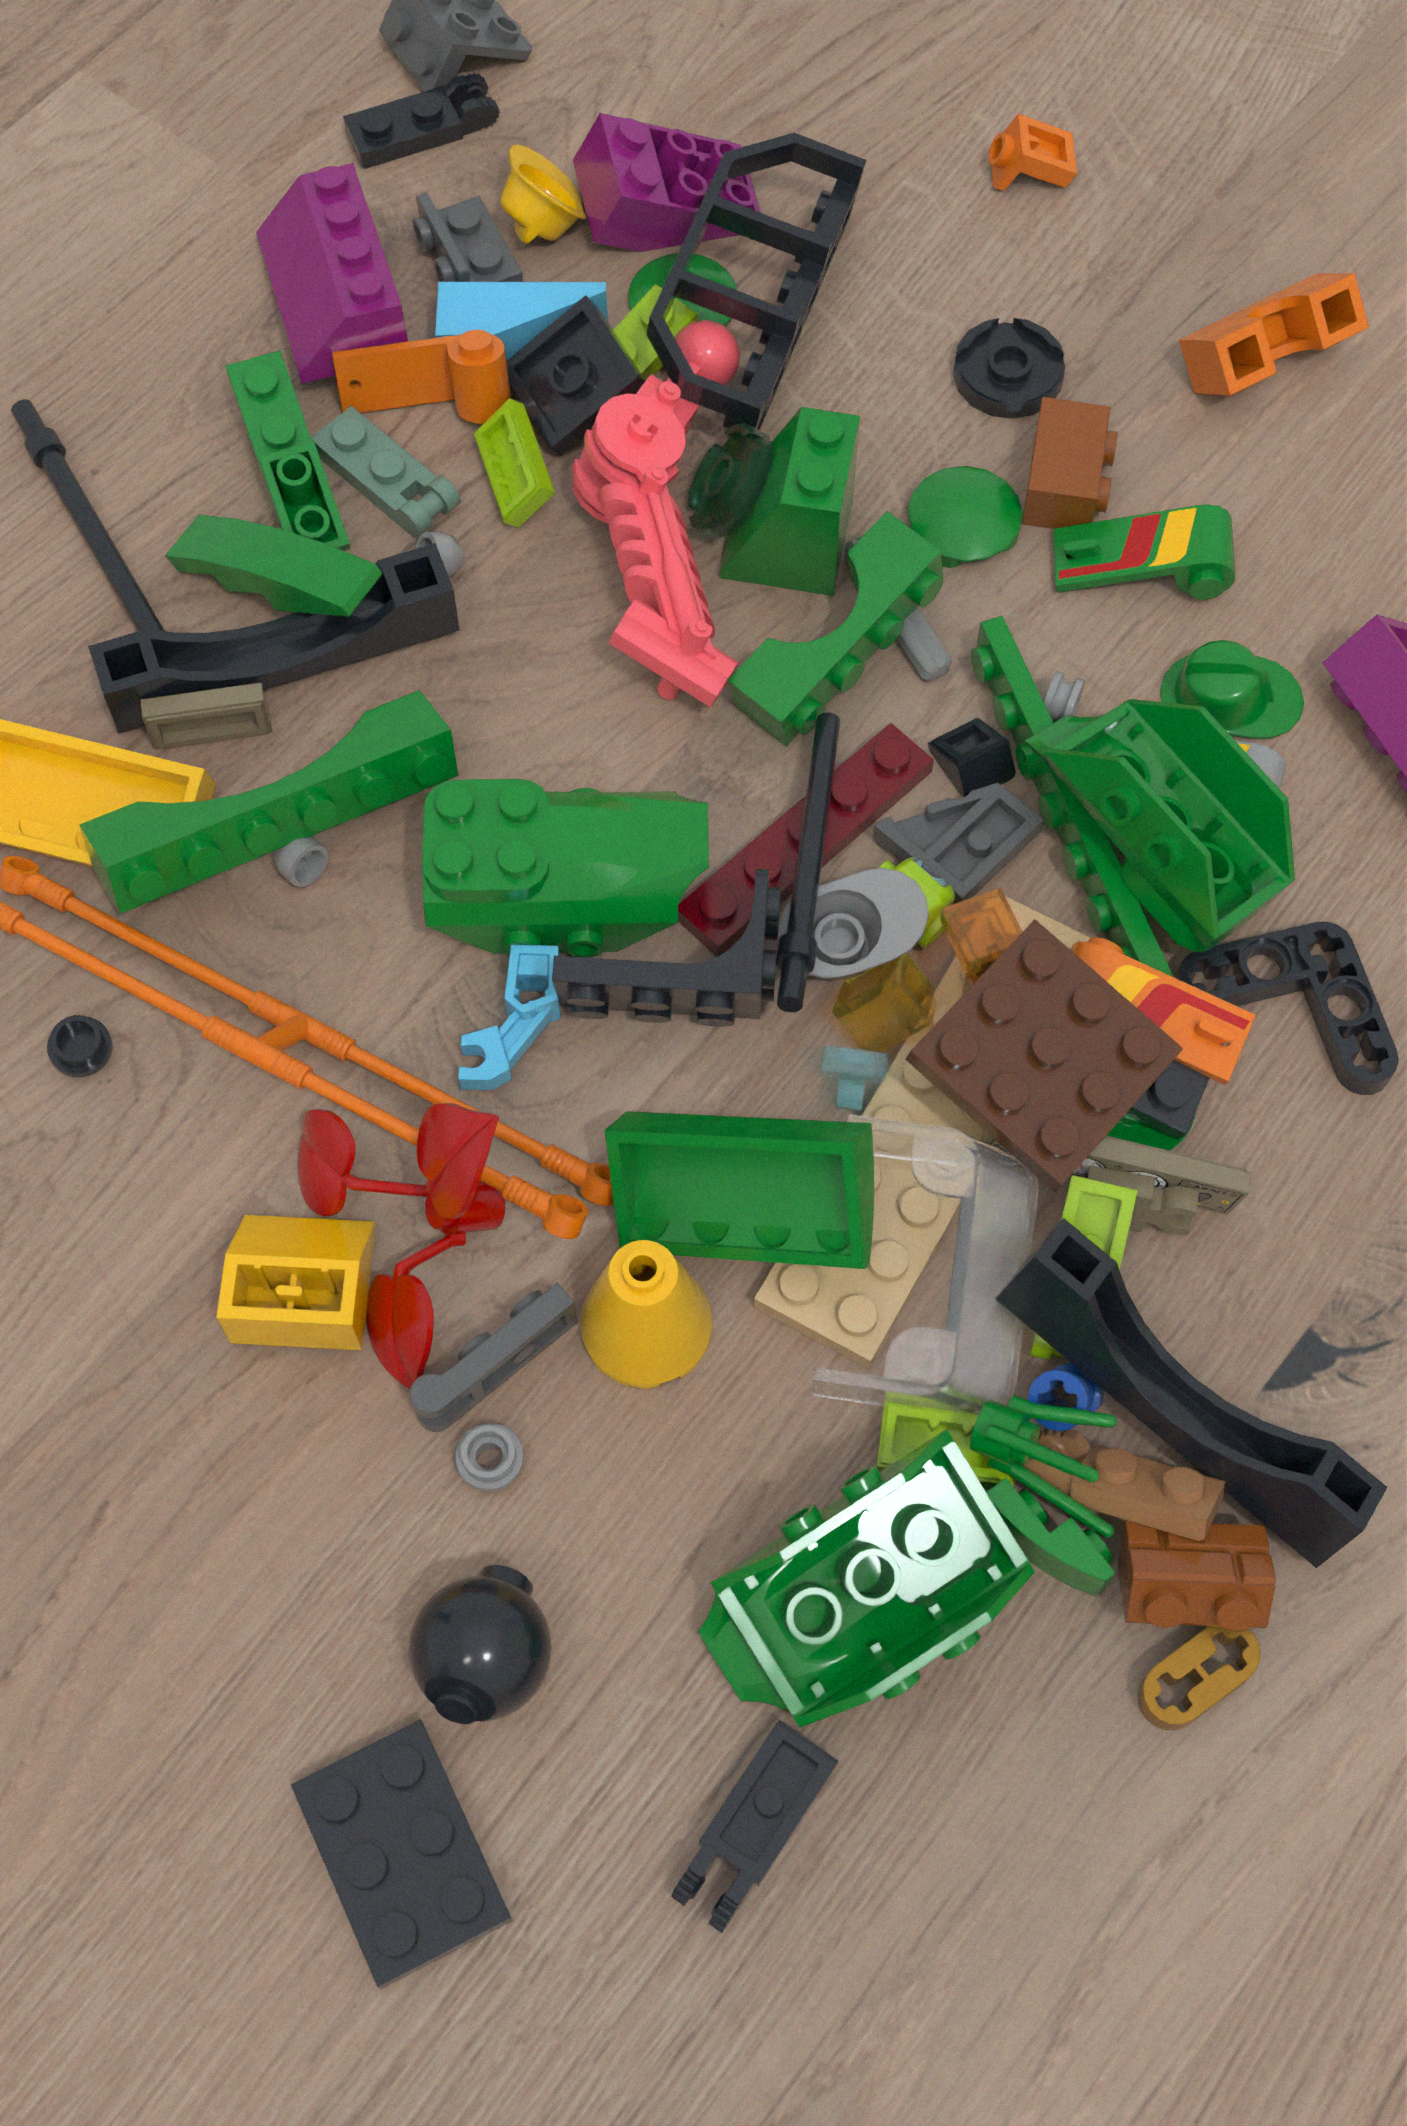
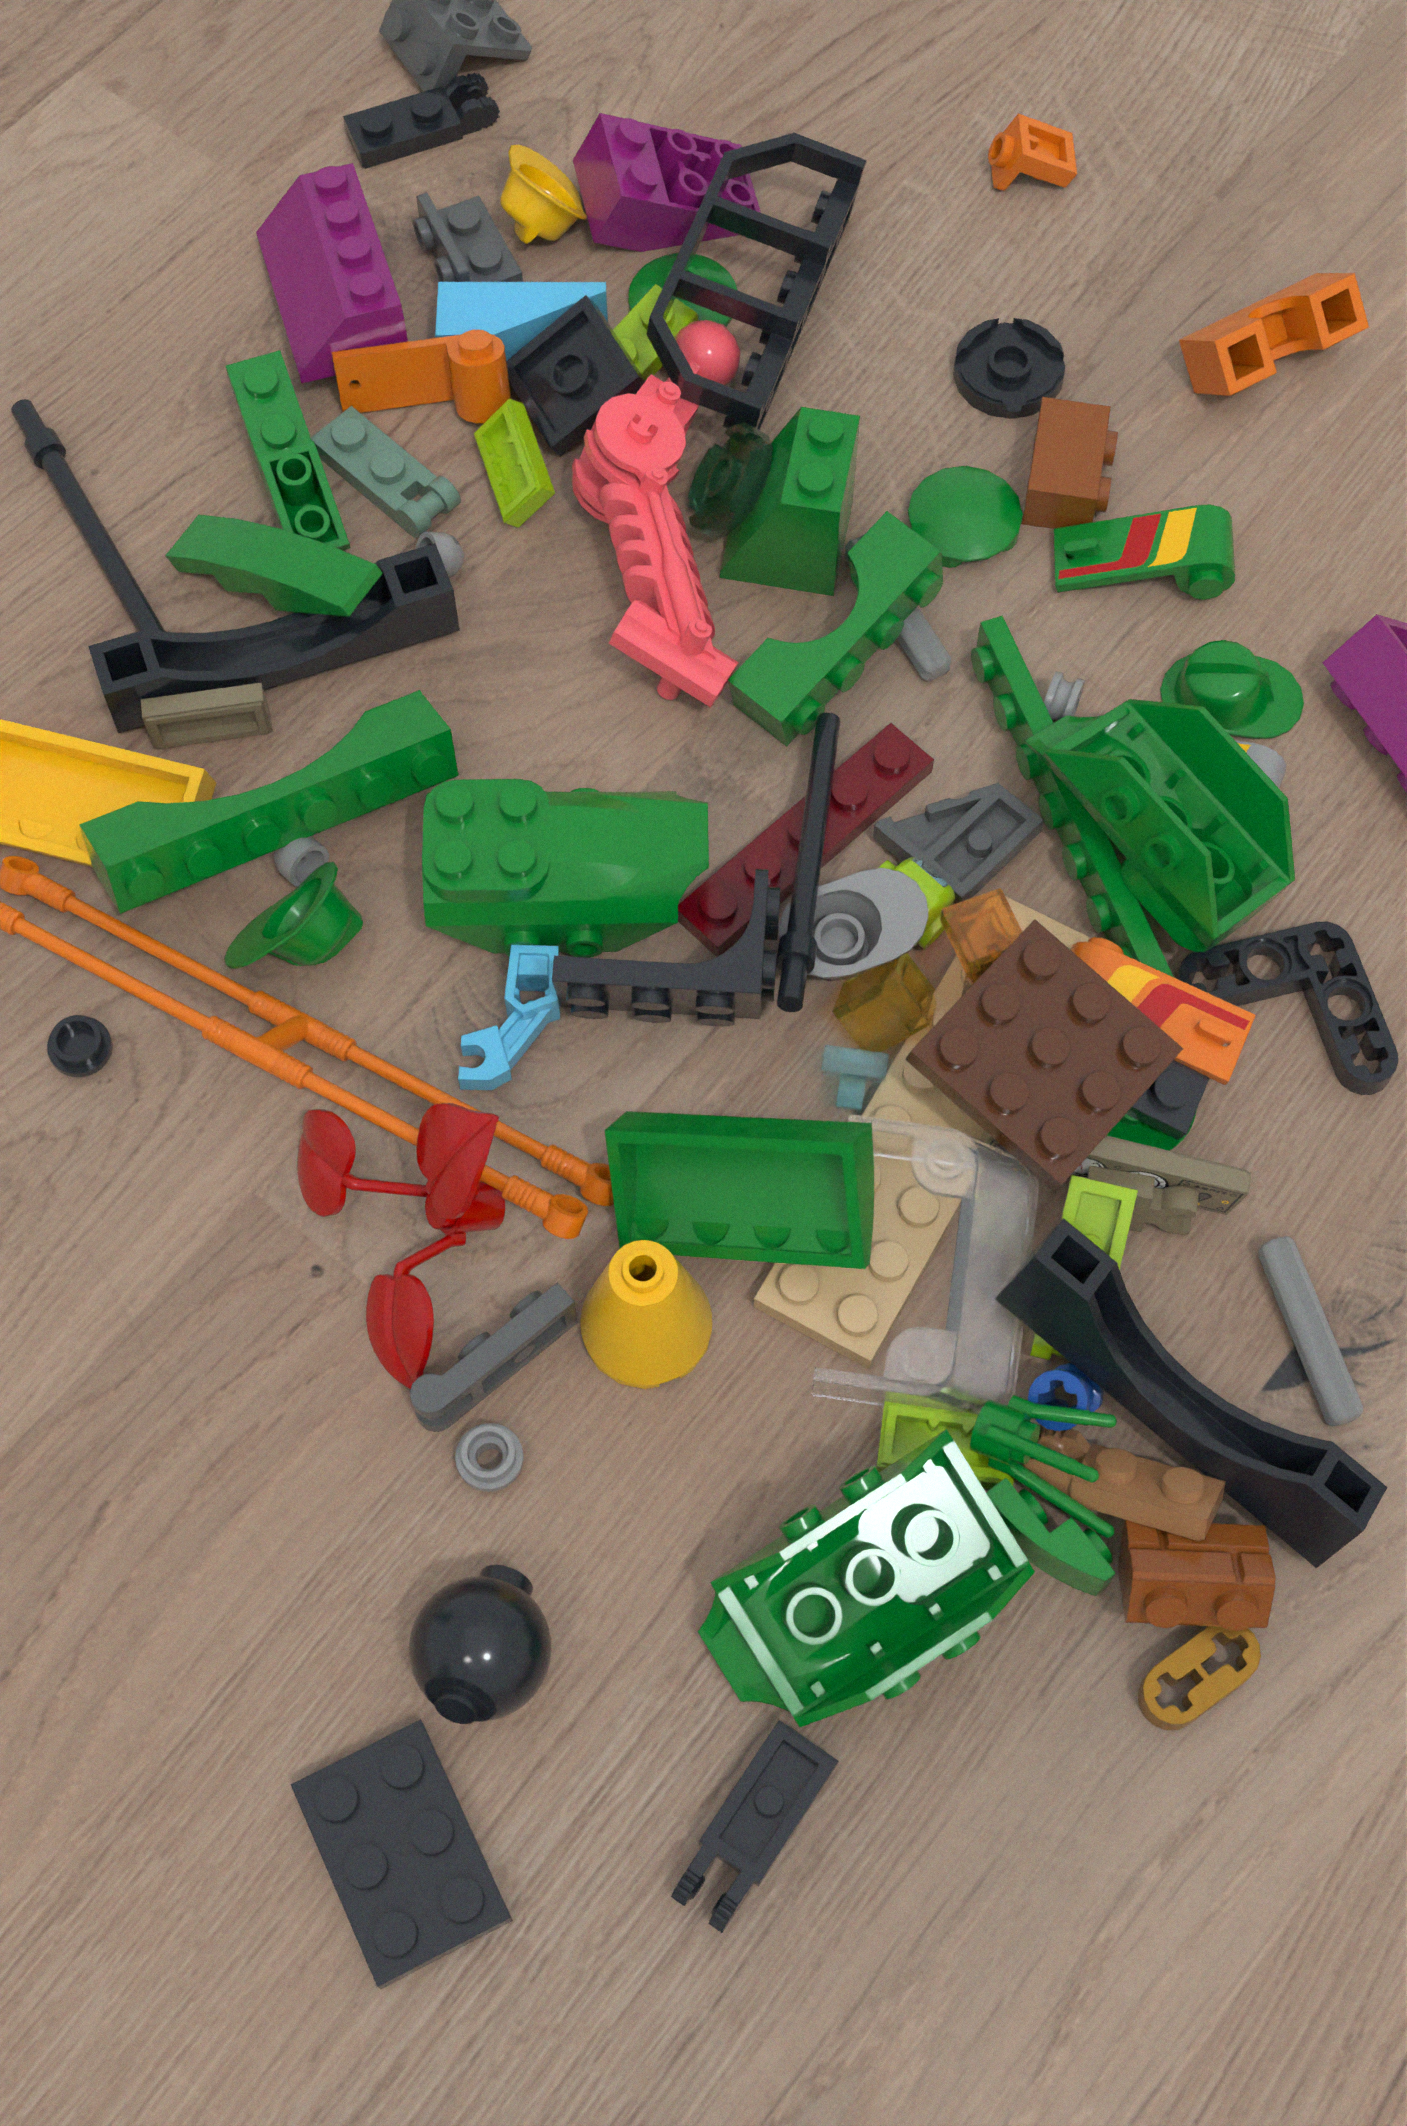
(297, 1282): yellow slope -> none
(302, 926): none -> green piece
(974, 756): black slope -> none
(1310, 1331): none -> light grey axle

